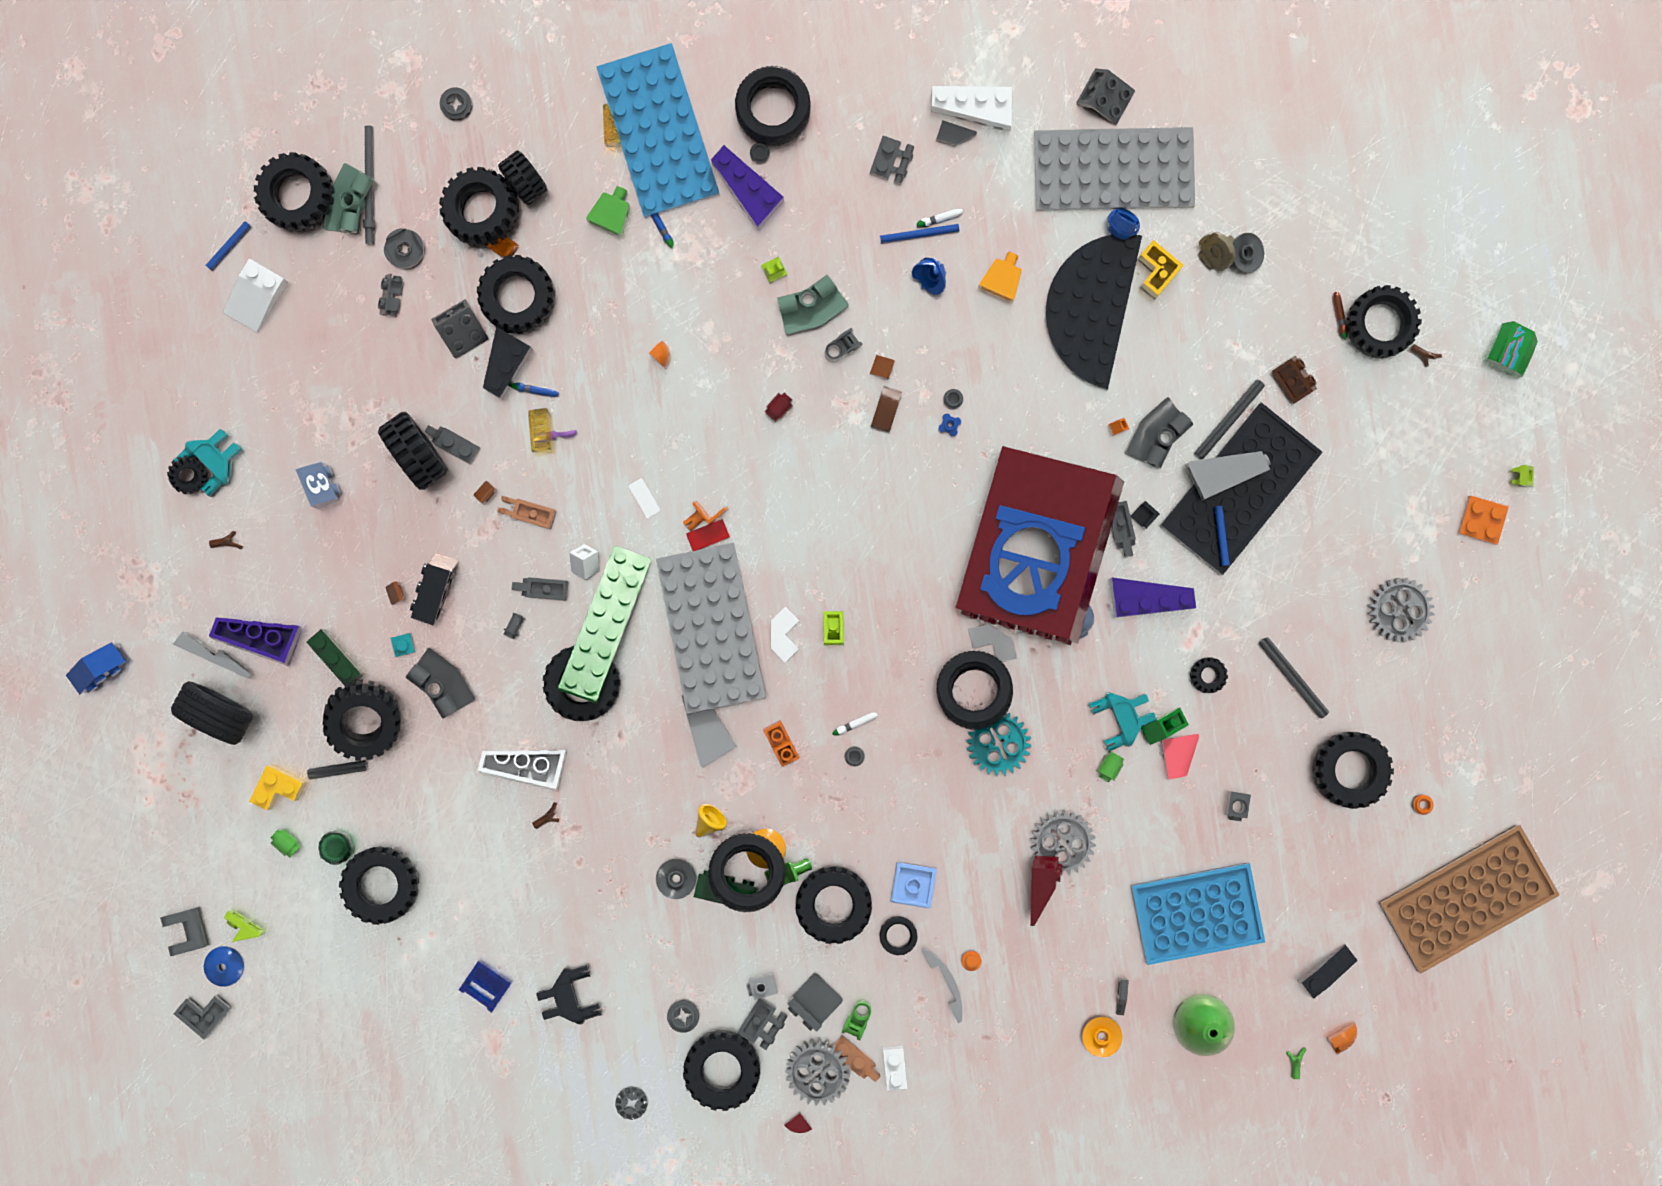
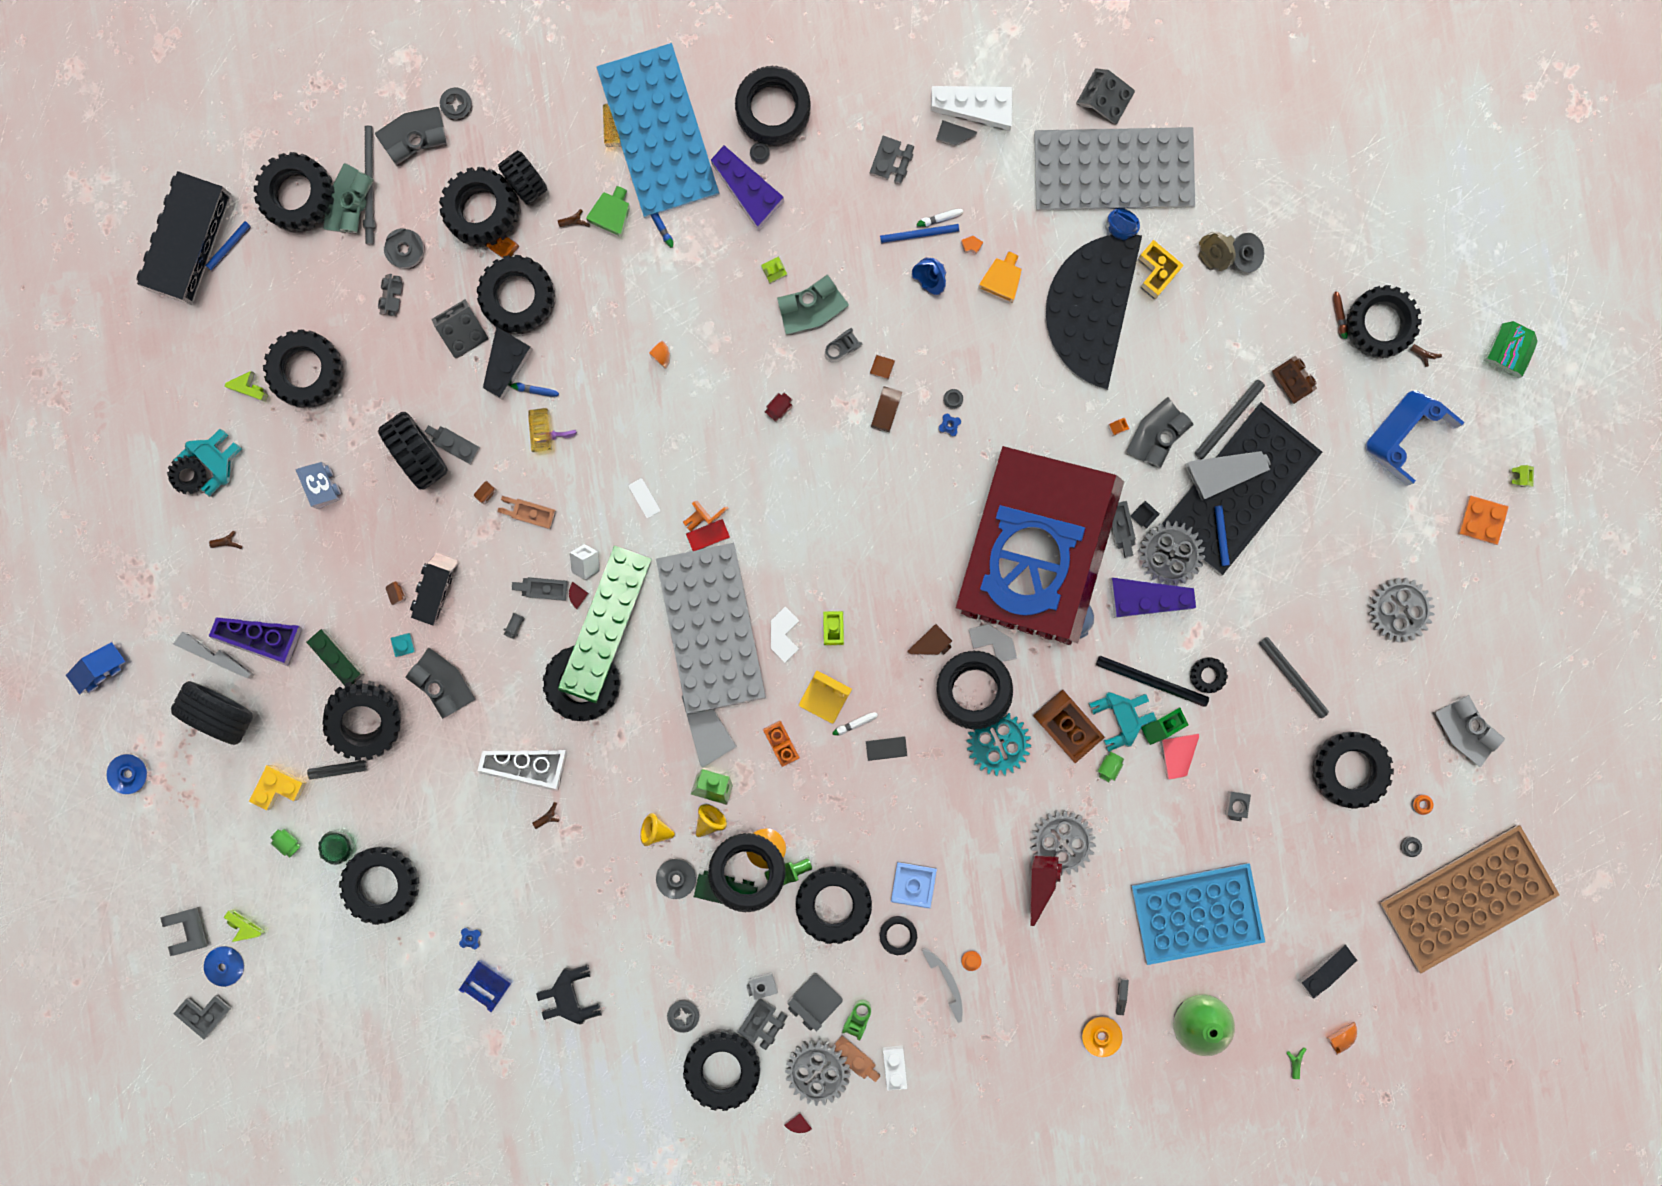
(117, 774): none -> blue dish
(183, 237): none -> black brick
(242, 385): none -> lime slope
(254, 295): white slope -> none
(284, 350): none -> black tyre
(398, 134): none -> dark grey panel
(469, 933): none -> blue plate
(574, 219): none -> reddish brown bar
(577, 595): none -> dark red tile
(632, 1094): dark grey gear -> none
(654, 831): none -> yellow hat
(712, 786): none -> bright green torso
(825, 697): none -> yellow bracket
(854, 756): dark grey plate -> none
(886, 748): none -> dark grey slope
(931, 643): none -> reddish brown slope
(971, 244): none -> orange piece
(1068, 726): none -> dark orange slope
(1152, 681): none -> black axle
(1179, 536): none -> light grey gear
(1385, 441): none -> blue windscreen
(1417, 850): none -> dark grey plate
(1457, 721): none -> light grey panel

